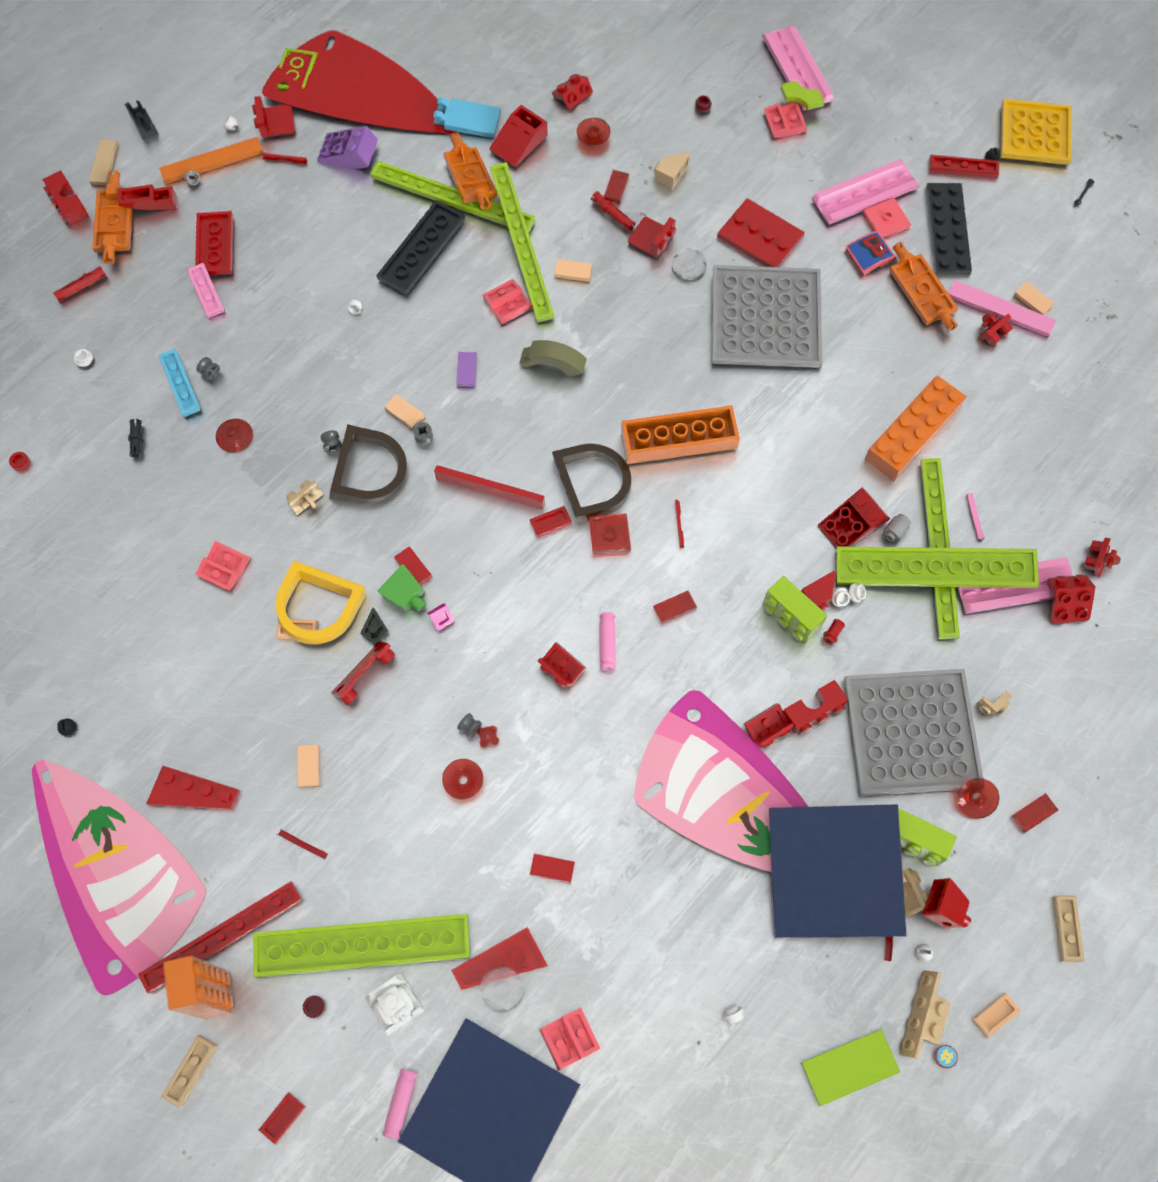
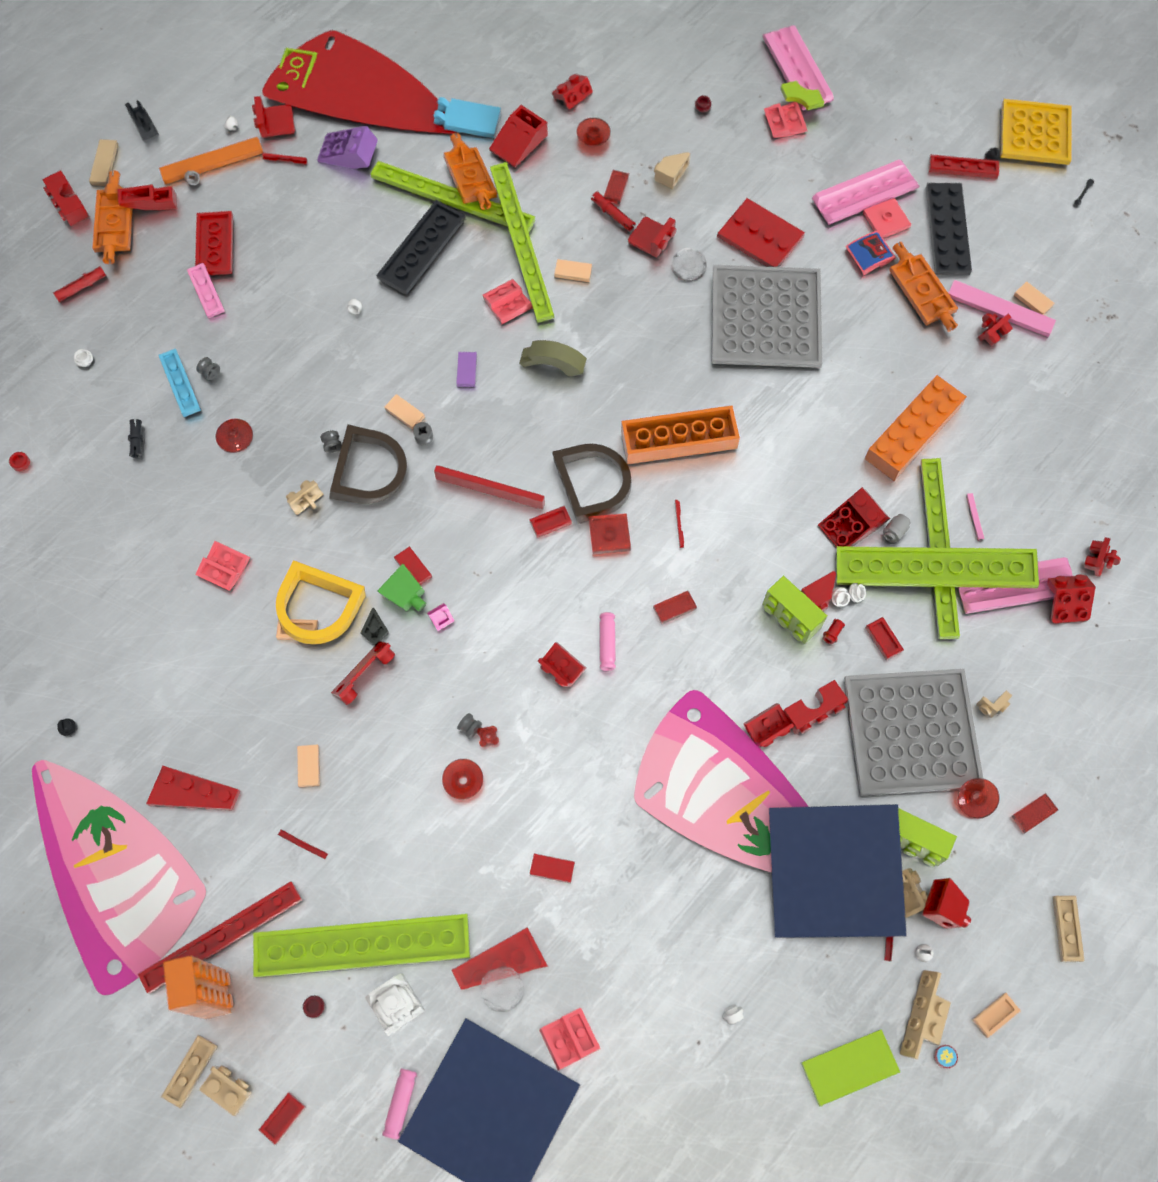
(225, 1089): none -> tan bracket
(884, 638): none -> red tile

